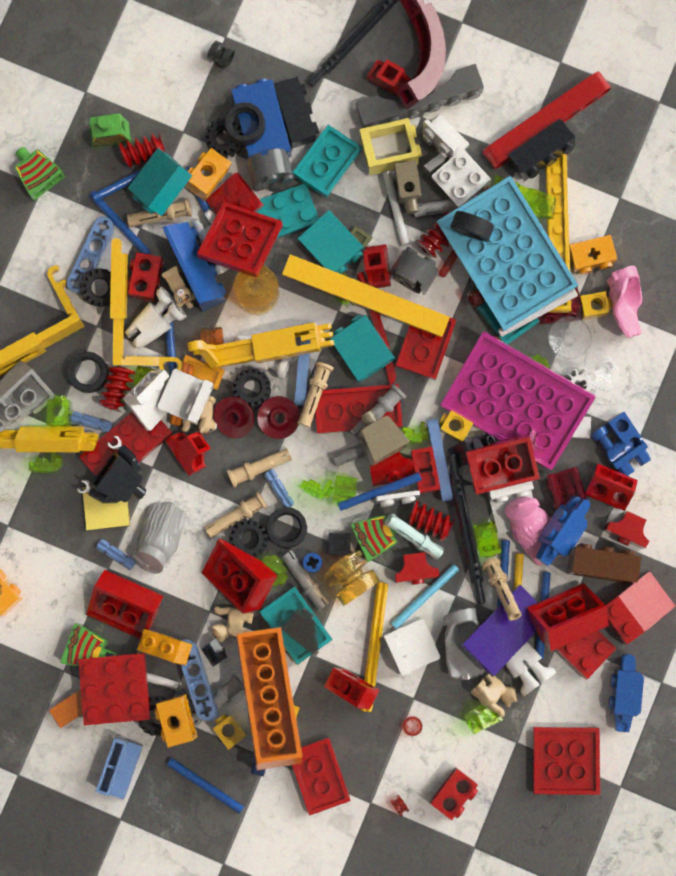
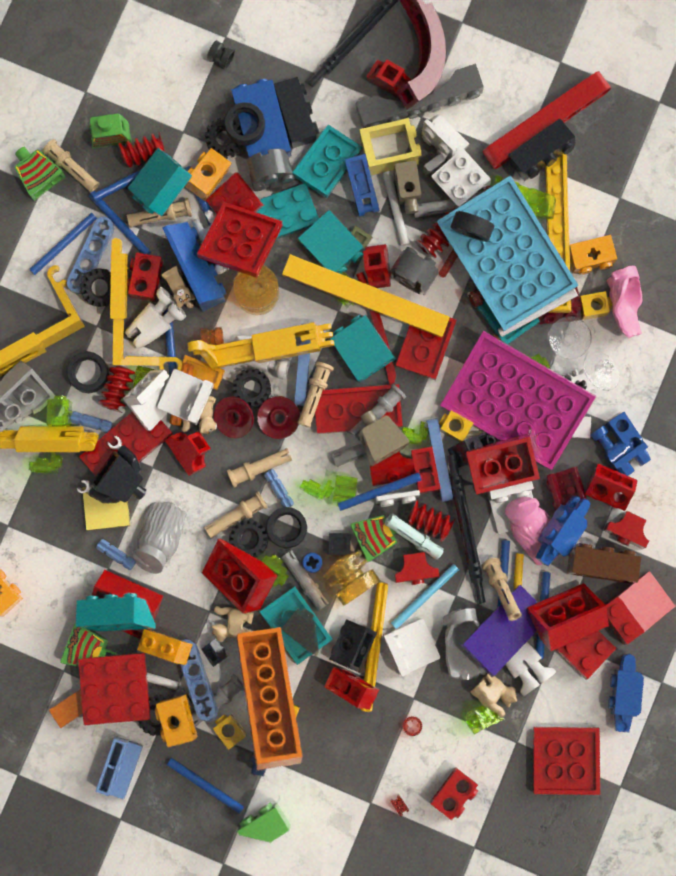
(63, 159): none -> tan pin
(63, 243): none -> blue bar
(113, 613): none -> teal slope
(267, 825): none -> bright green slope
(320, 777): red plate -> none
(356, 655): none -> black brick
(361, 184): none -> blue plate
(487, 539): clear neon green bracket -> none

